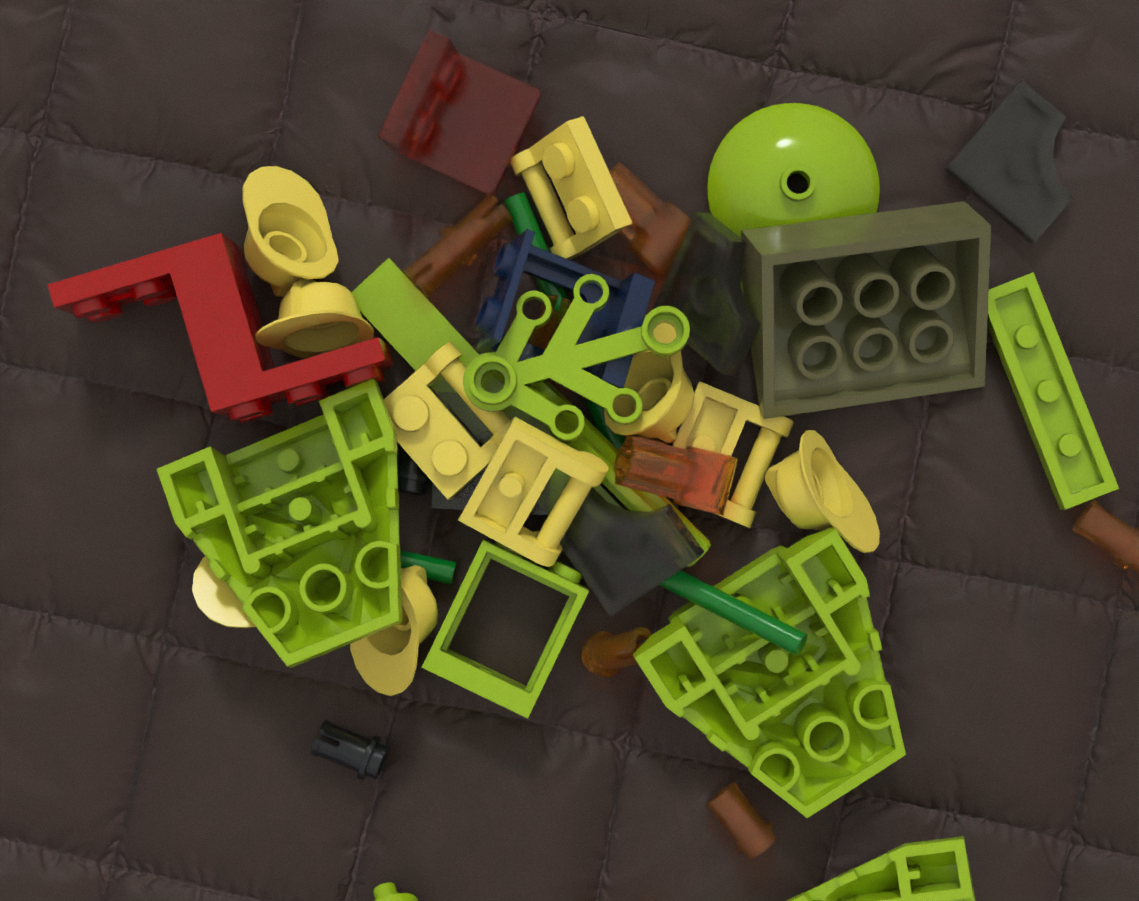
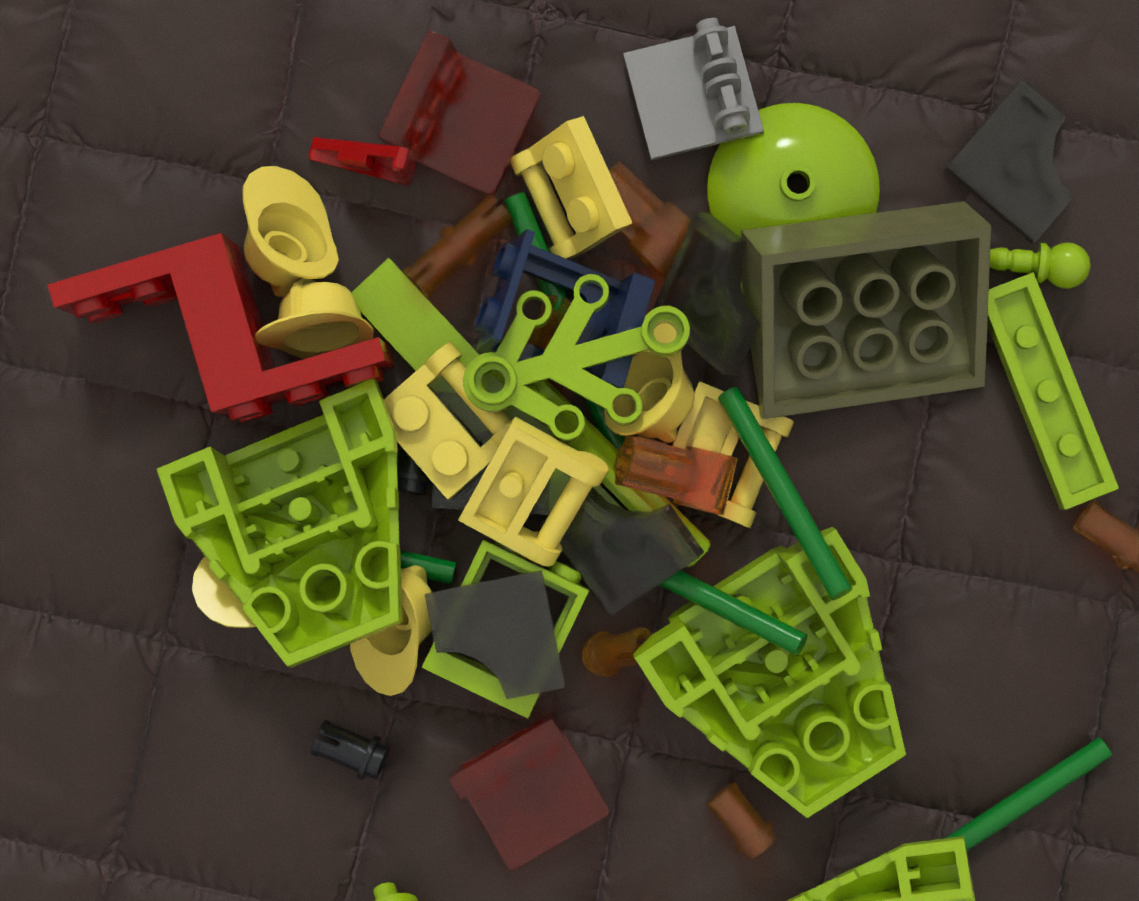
(369, 159): none -> red tile
(503, 626): none -> clear smoke tile
(530, 791): none -> clear red bracket
(693, 91): none -> light grey hinge
(785, 494): none -> green bar
(822, 495): light yellow piece -> none
(1033, 793): none -> green bar
(1063, 265): none -> lime bar

